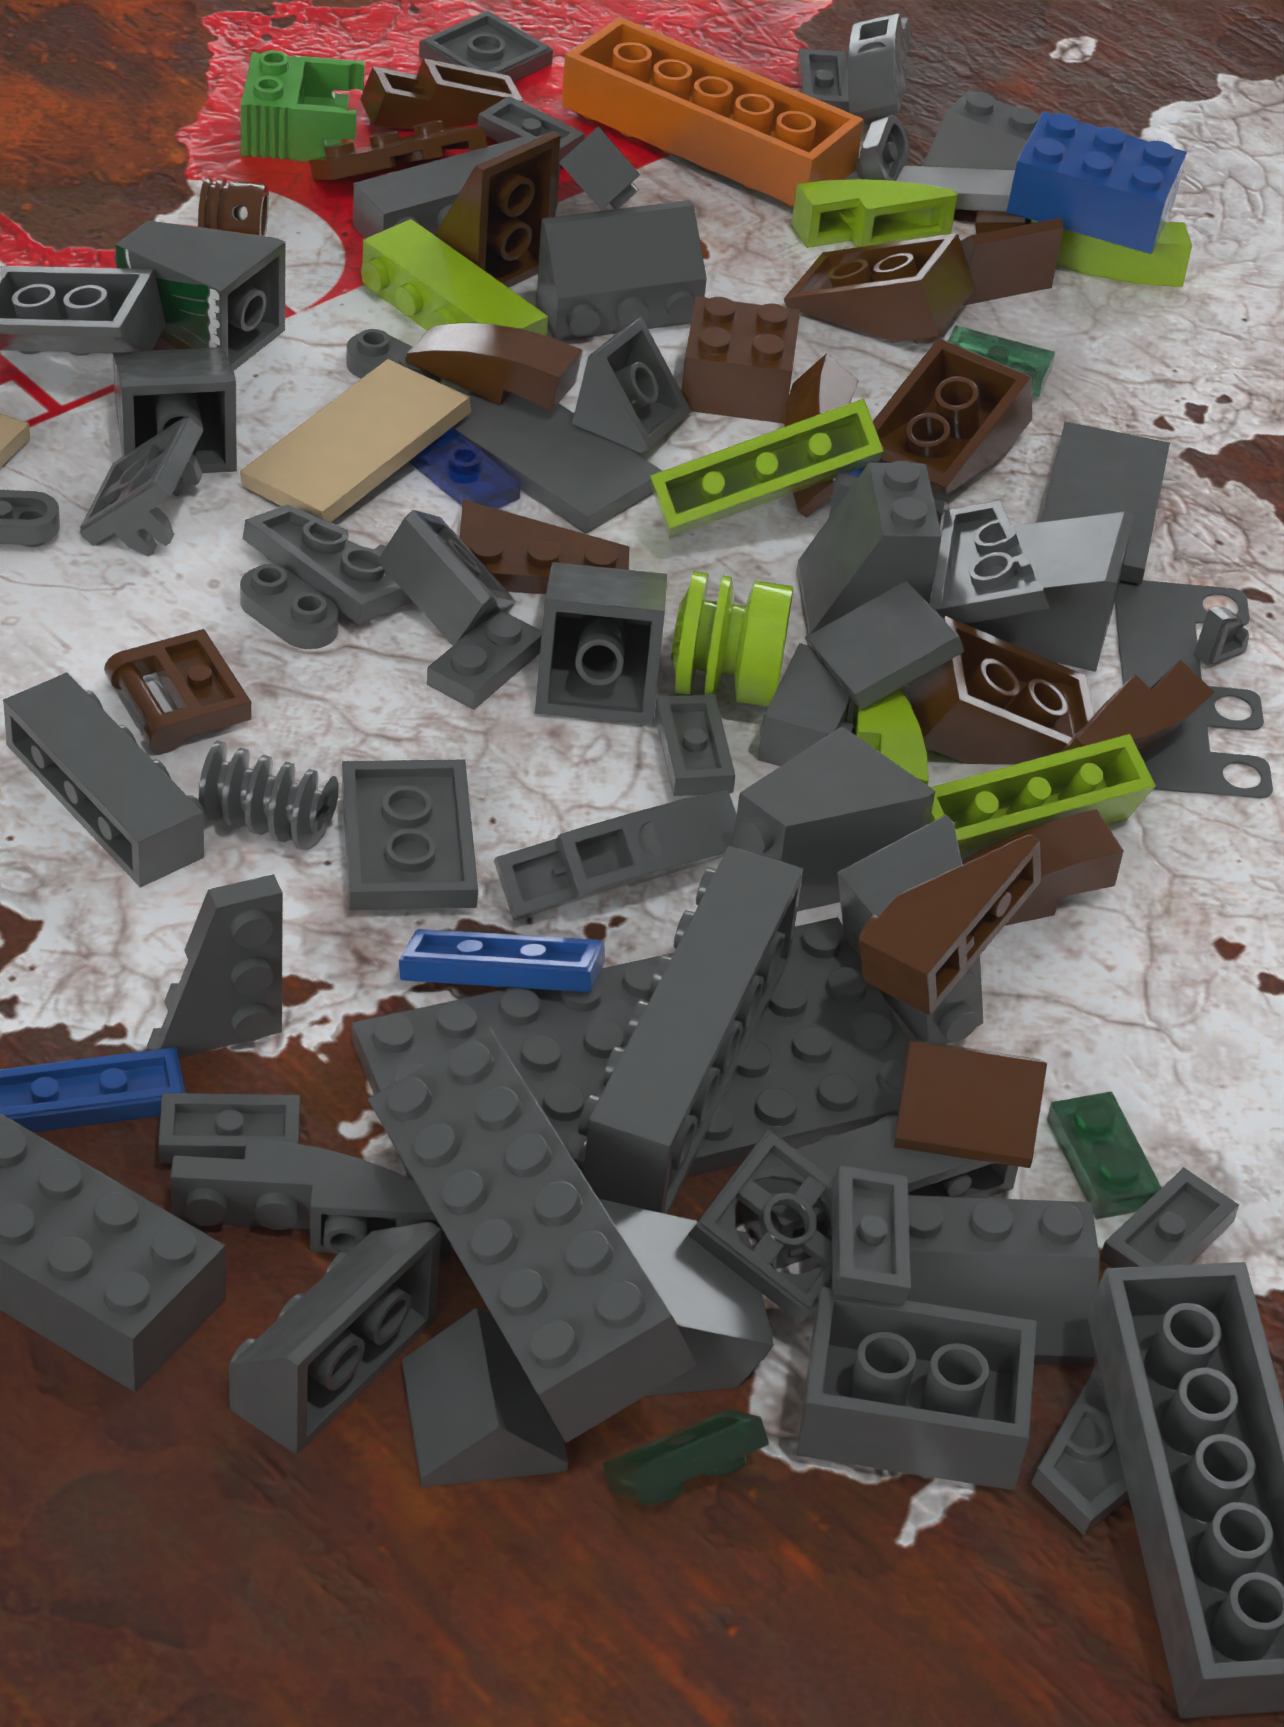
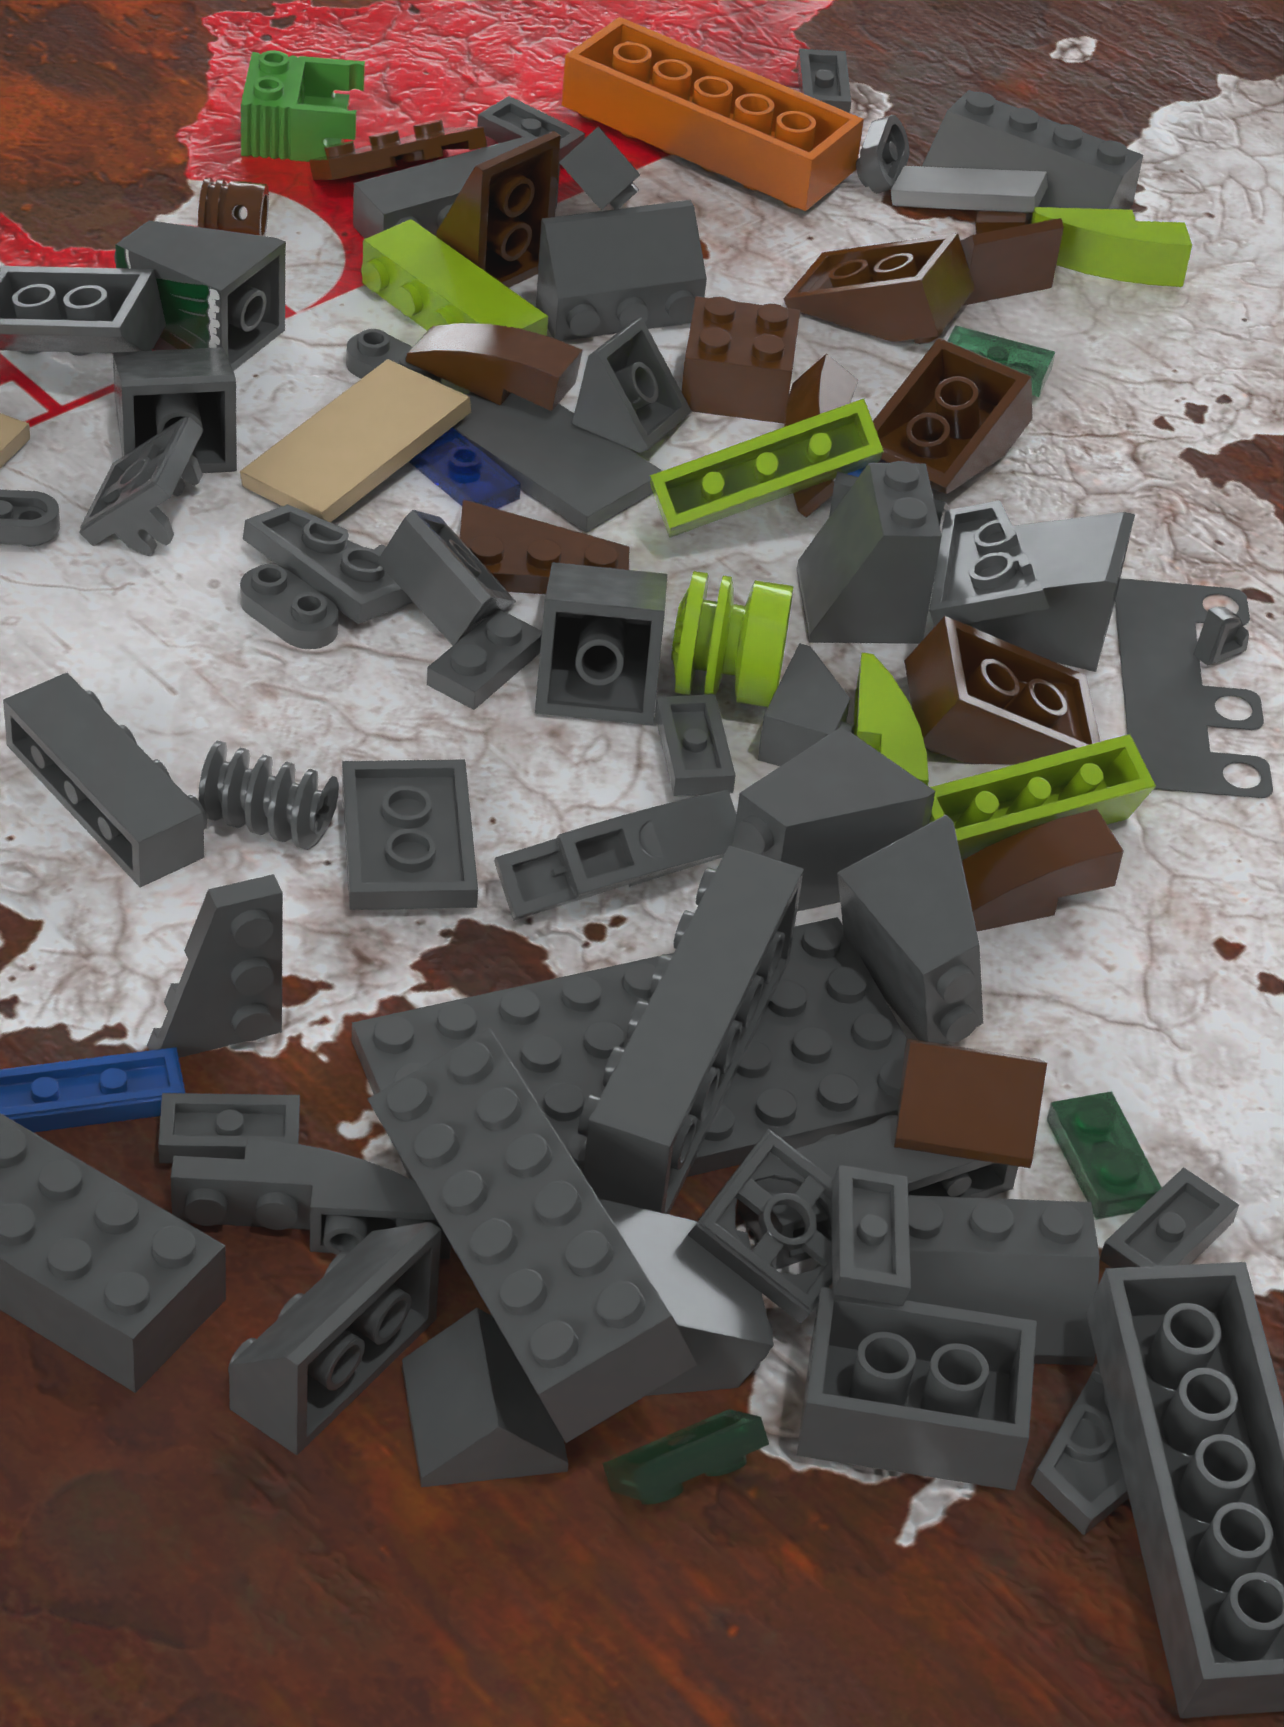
(196, 681): reddish brown plate -> none
(436, 93): reddish brown slope -> none
(488, 45): dark grey tile -> none
(502, 960): blue tile -> none
(870, 211): lime slope -> none
(877, 67): dark grey slope -> none
(885, 644): dark grey tile -> none
(946, 923): reddish brown slope -> none
(1096, 181): blue brick -> none
(1109, 474): dark grey tile -> none
(1145, 711): reddish brown slope -> none

